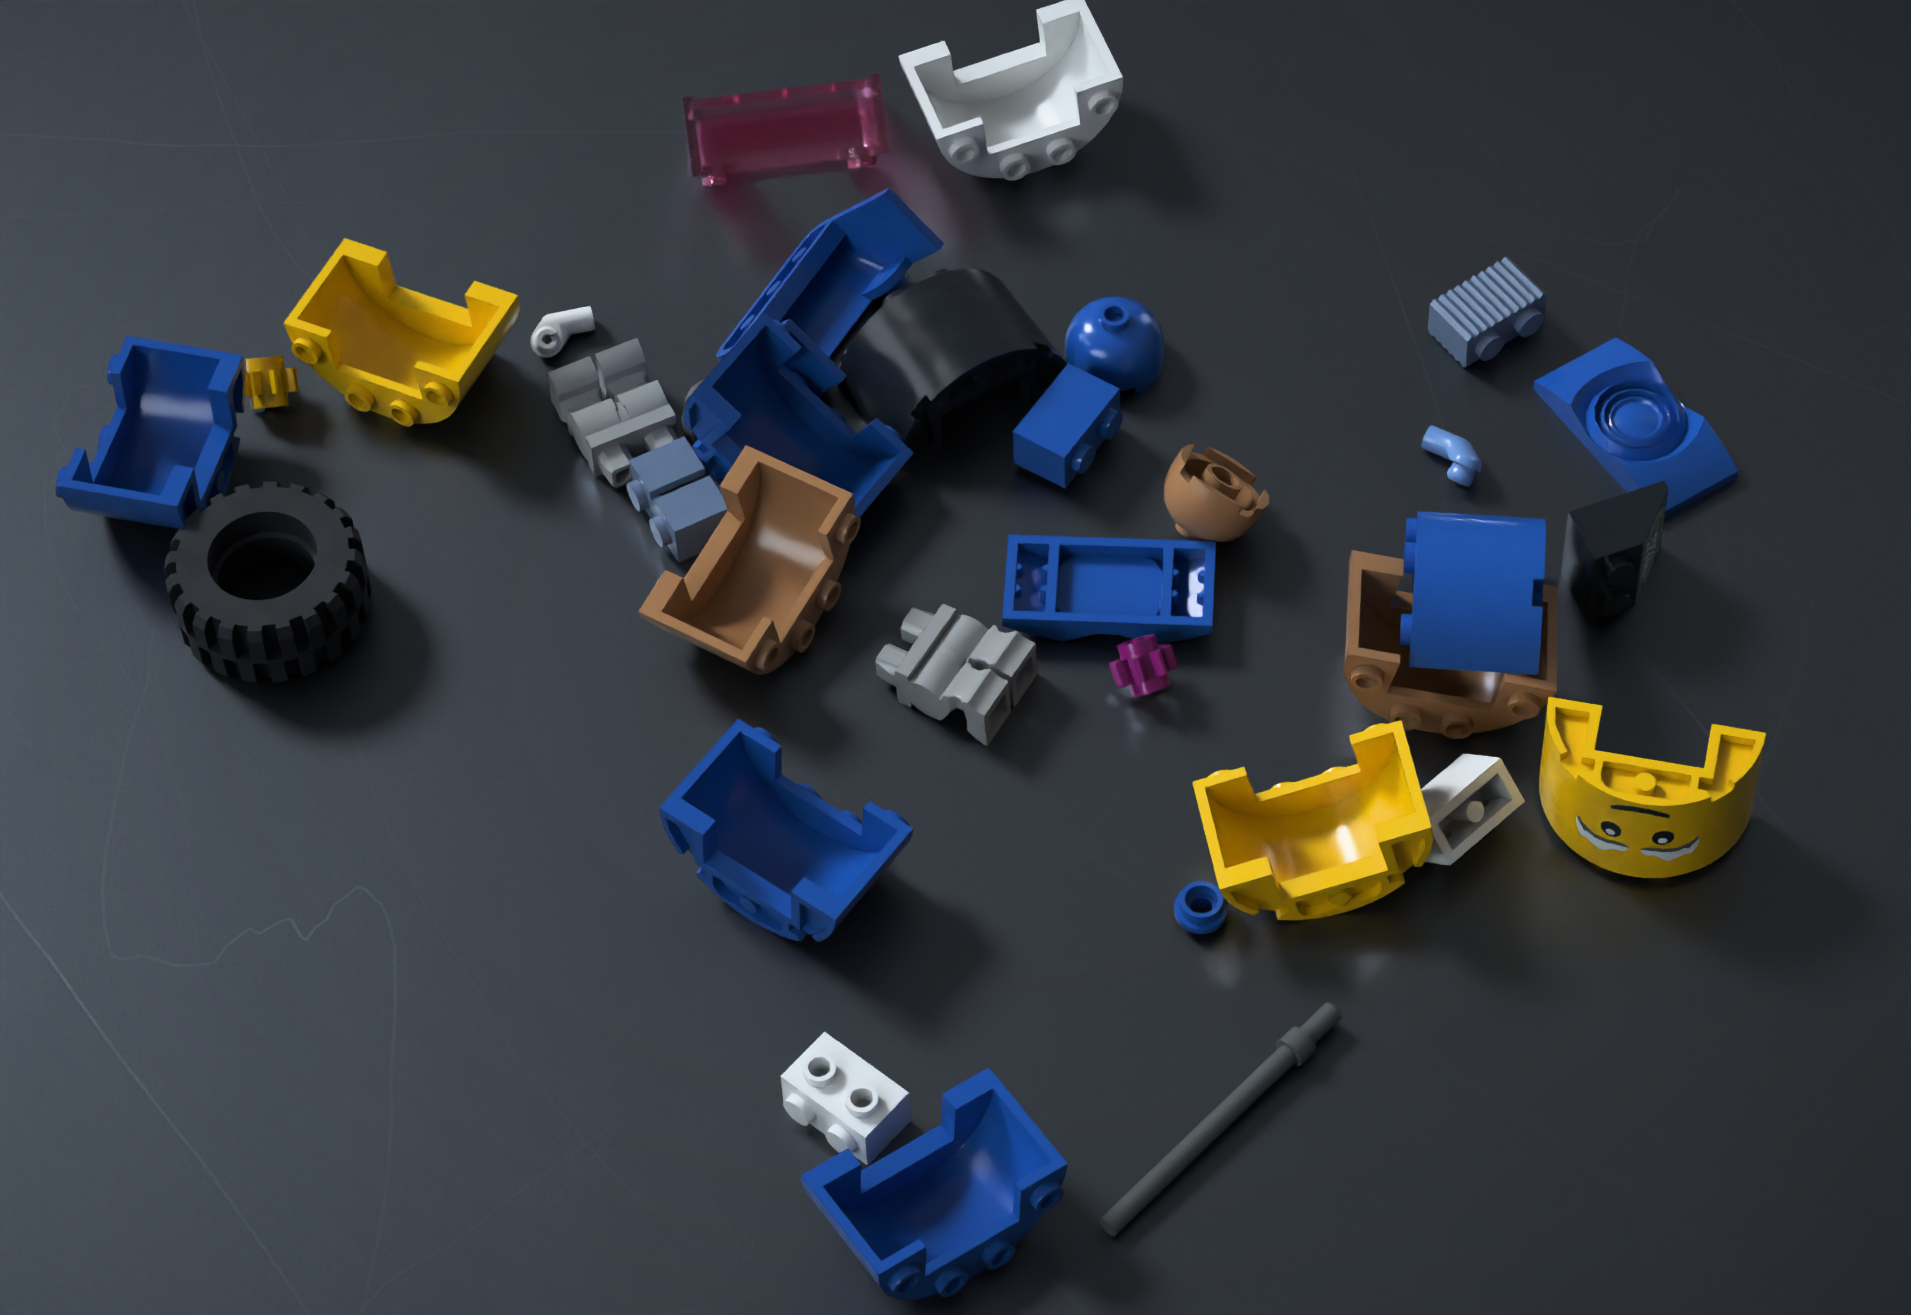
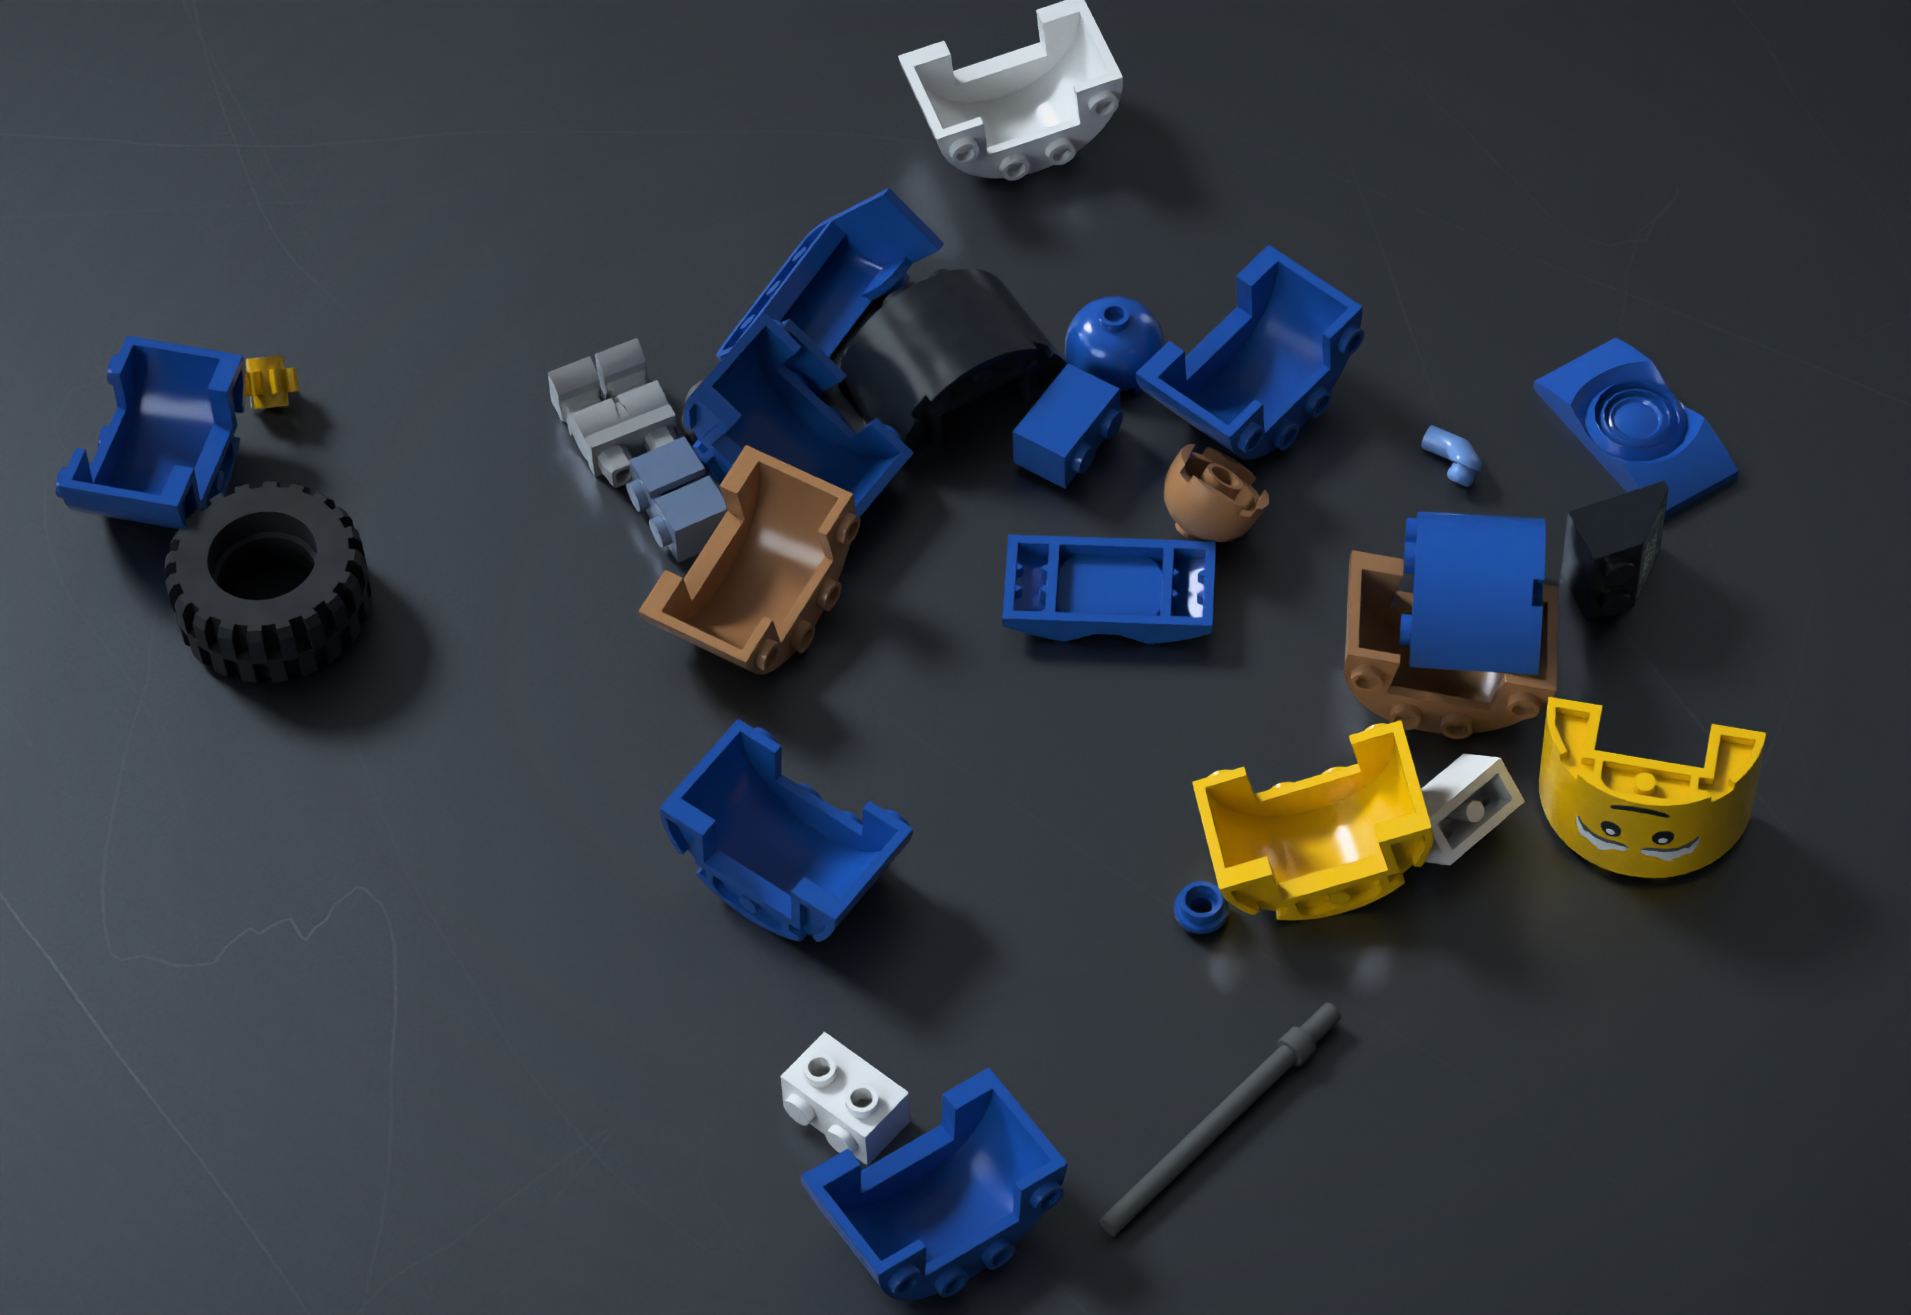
(392, 344): yellow cylinder -> none
(557, 328): white arm -> none
(785, 128): clear pink windscreen -> none
(960, 667): light grey hips -> none
(1143, 665): magenta gear -> none
(1264, 363): none -> blue cylinder
(1487, 312): sand blue brick -> none

